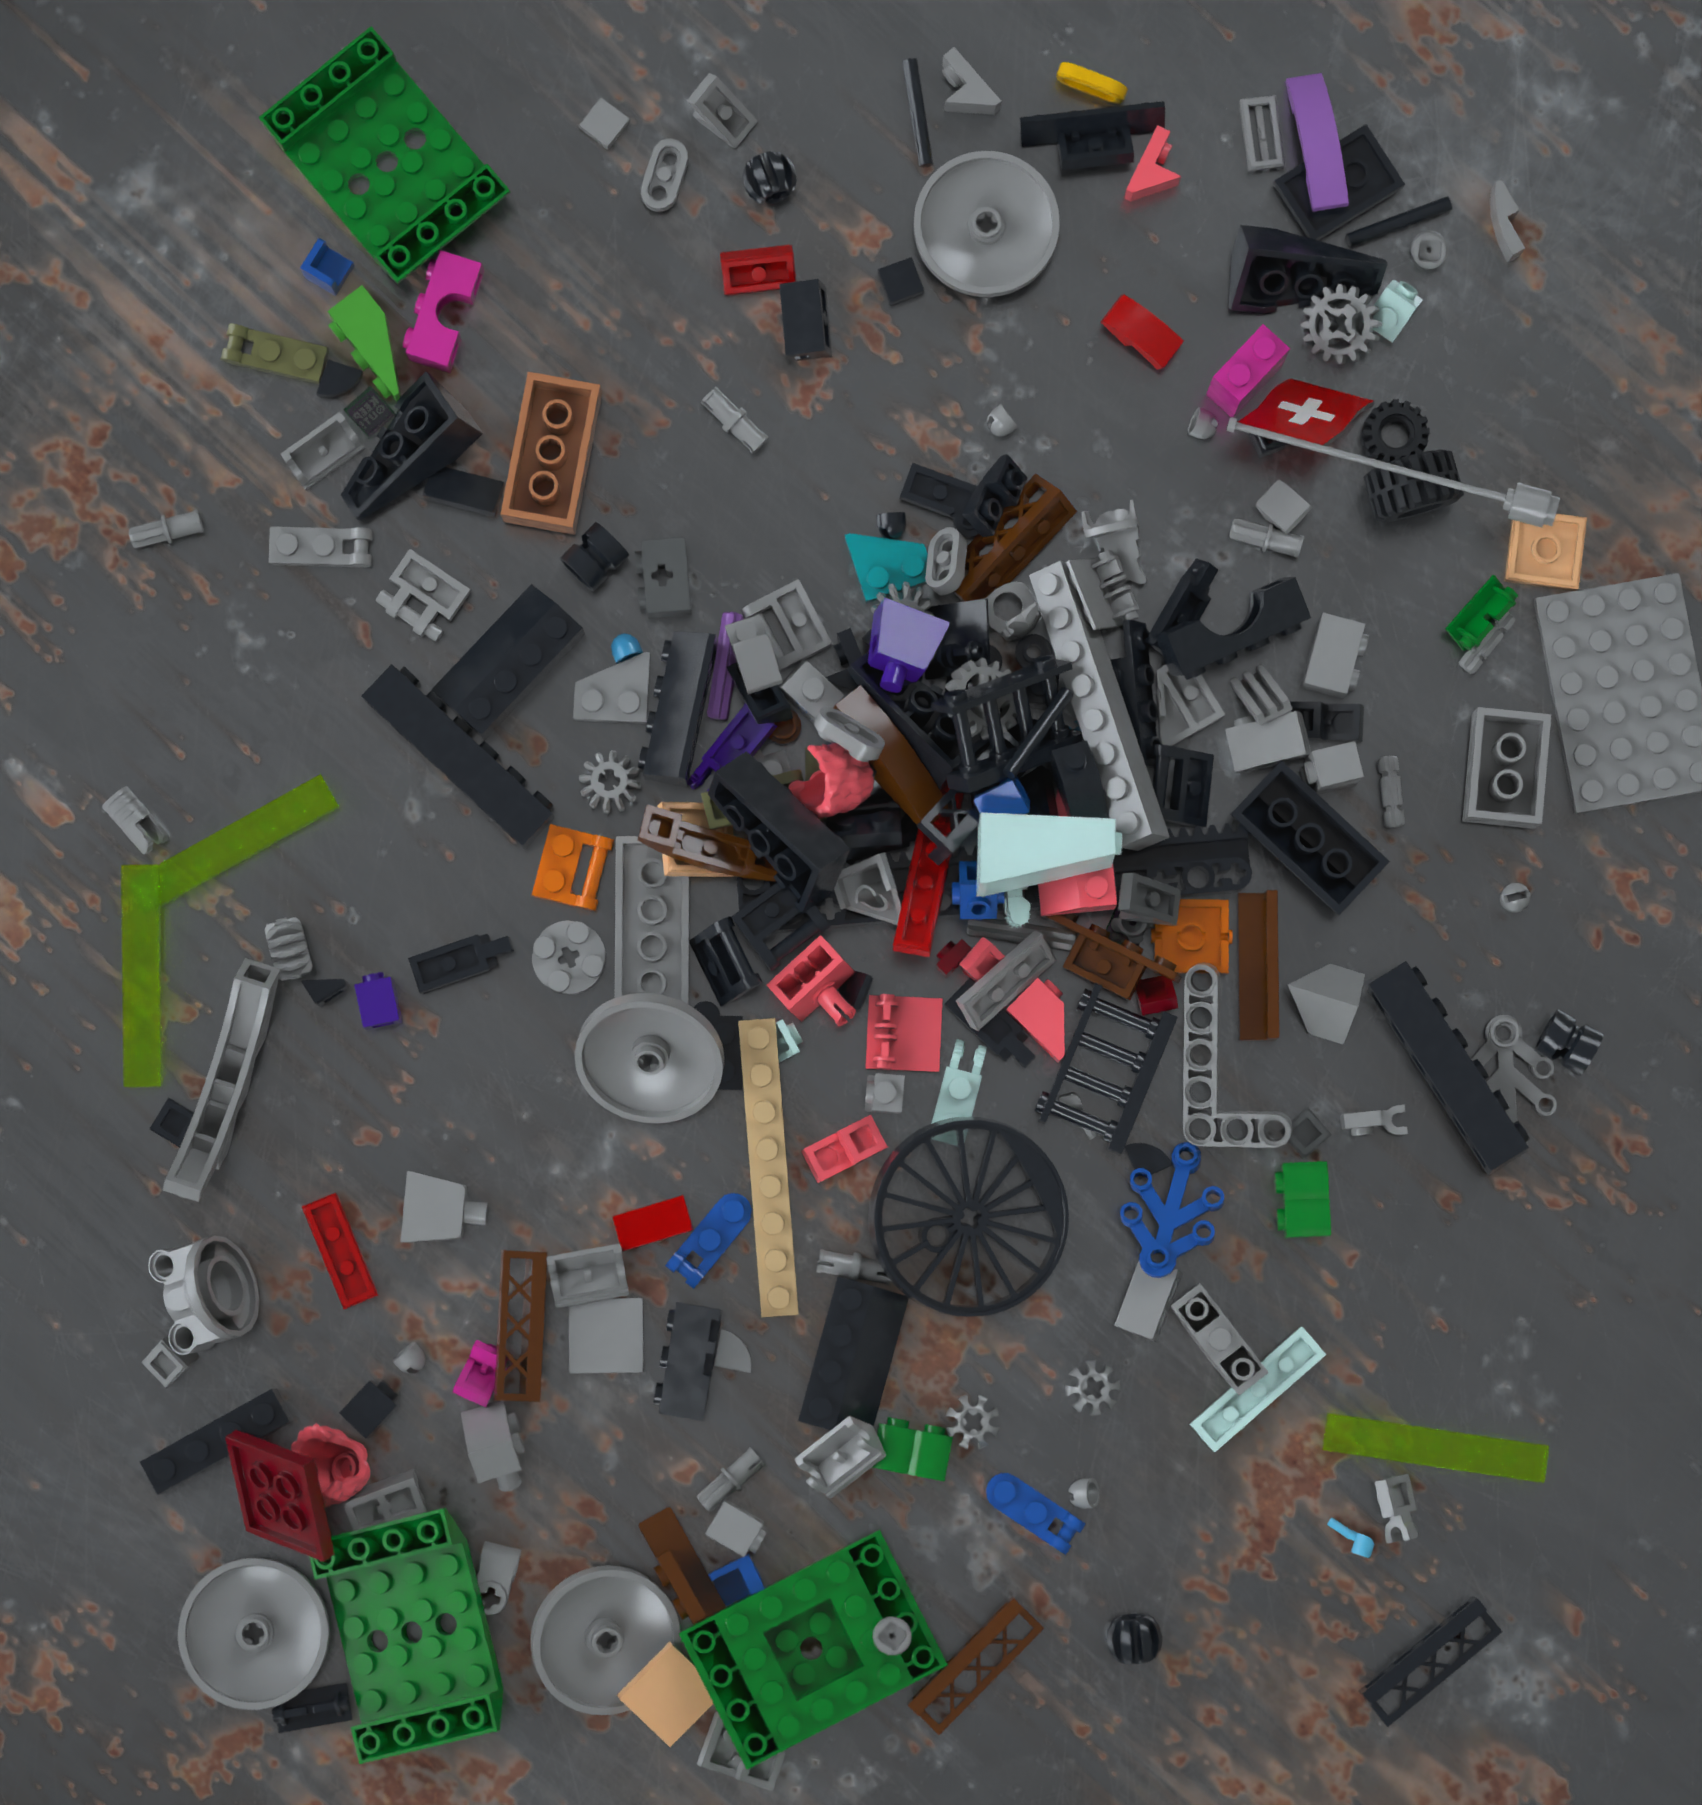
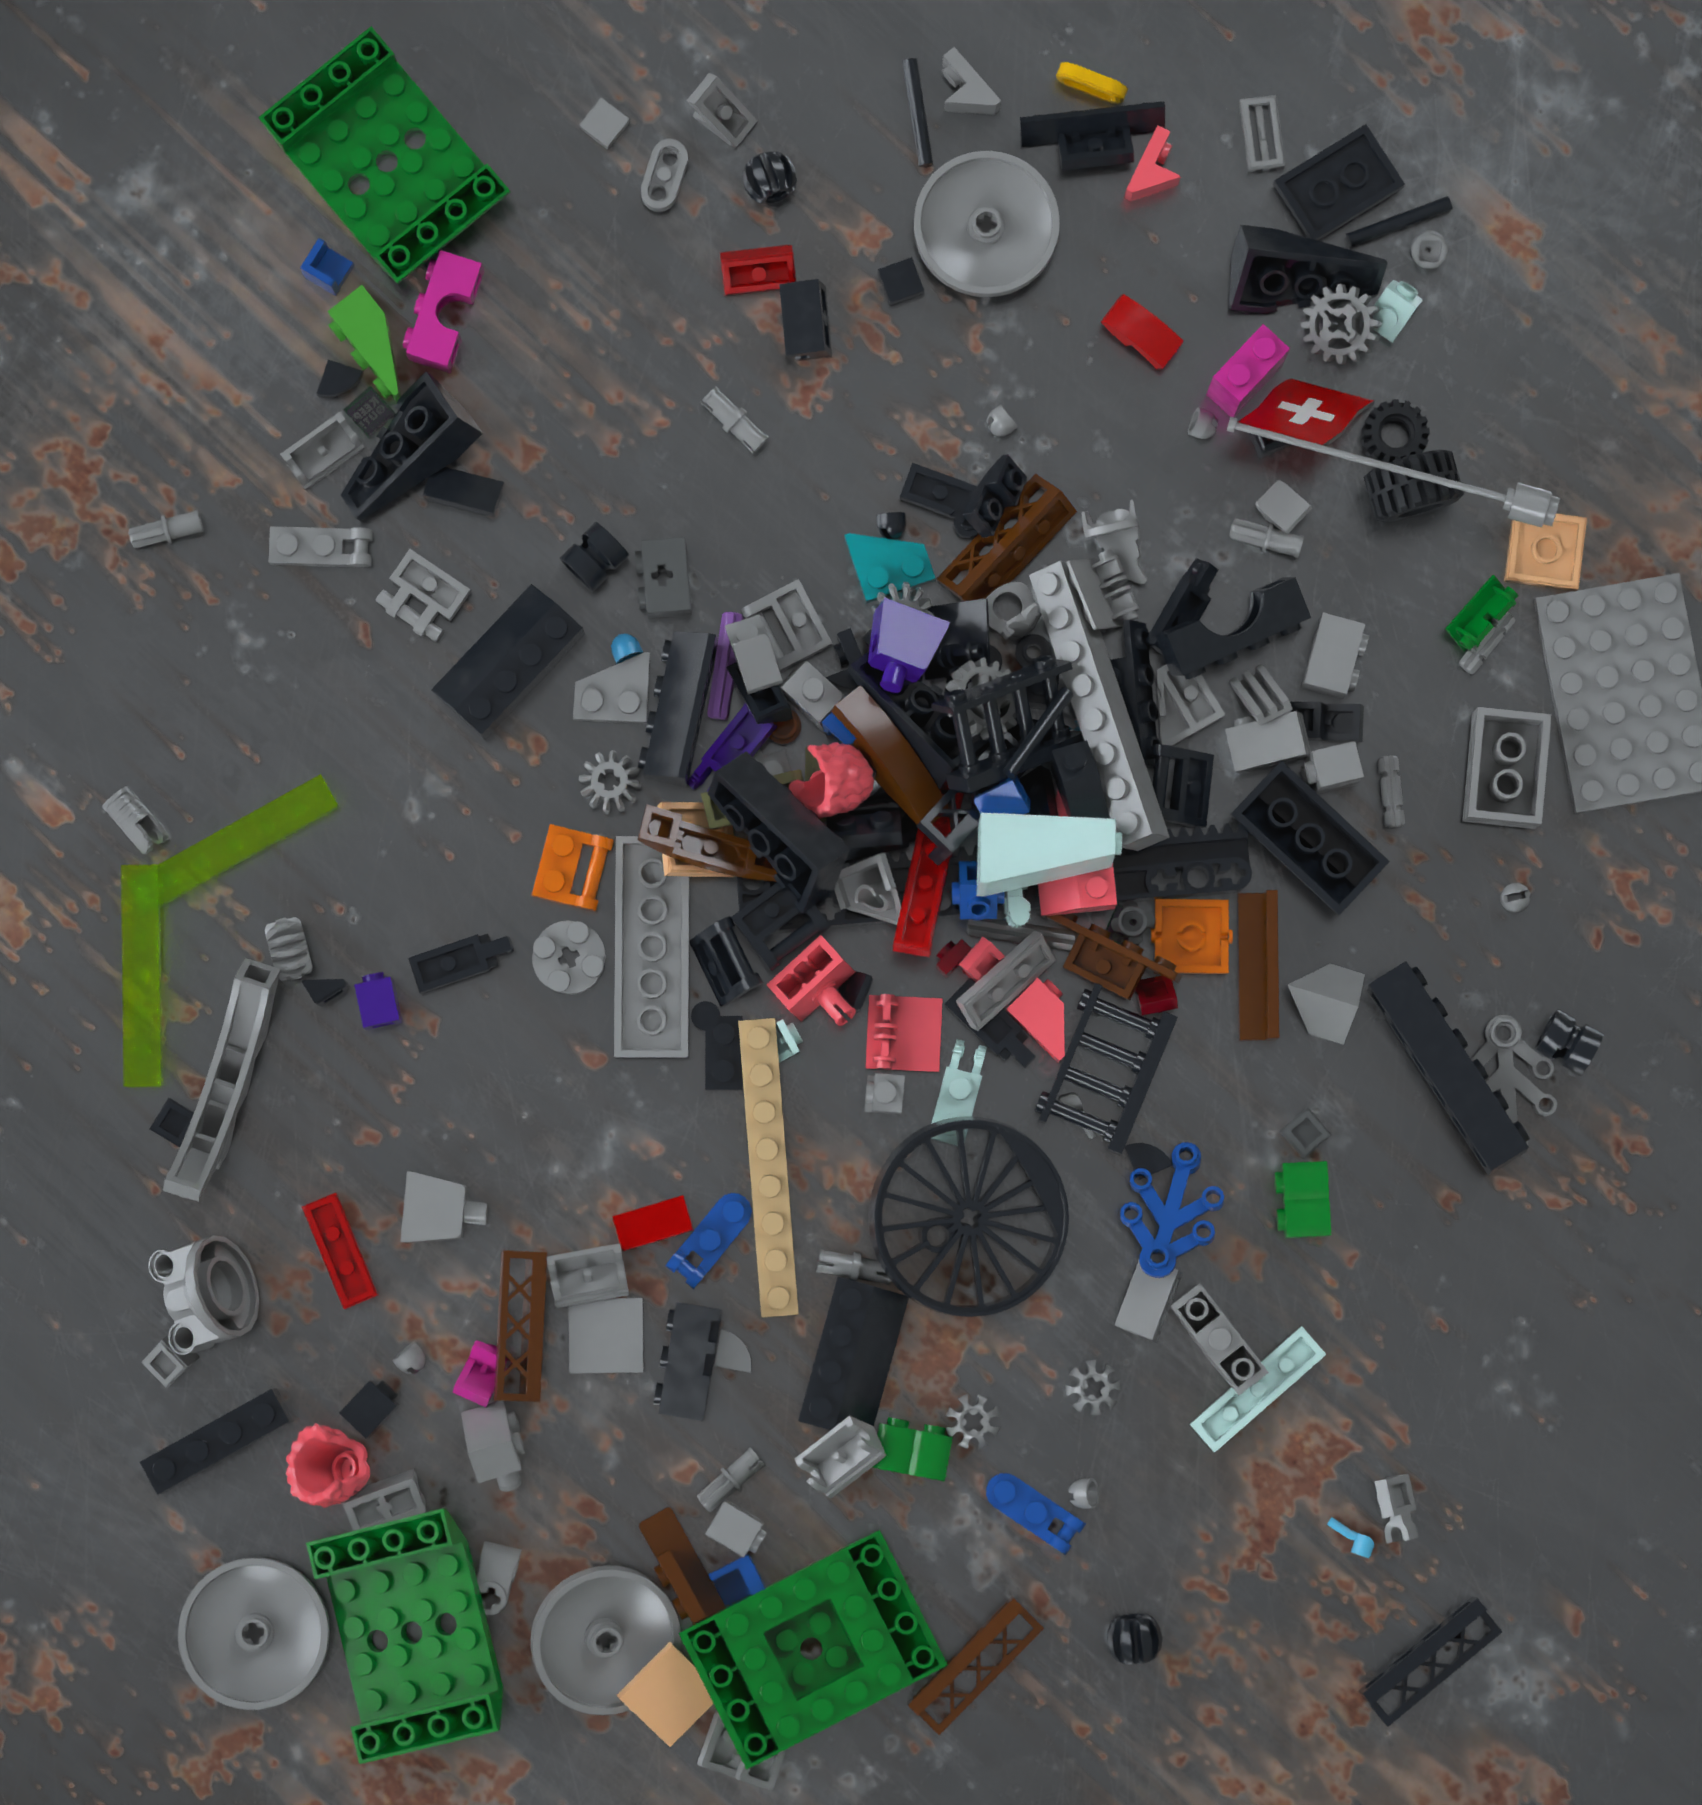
(275, 354): olive plate -> none
(280, 1495): dark red plate -> none
(314, 1708): black hinge -> none
(458, 756): black brick -> none
(551, 453): nougat brick -> none
(649, 1058): light grey dish -> none
(841, 729): light grey plate -> none
(844, 1149): coral slope -> none
(892, 1635): light grey tile -> none
(946, 561): light grey plate -> none
(1148, 900): dark grey slope -> none
(1210, 1074): light grey beam -> none
(1318, 141): medium lavender slope -> none
(1363, 1122): light grey plate -> none
(1435, 1447): clear neon green tile -> none
(1502, 211): light grey slope -> none

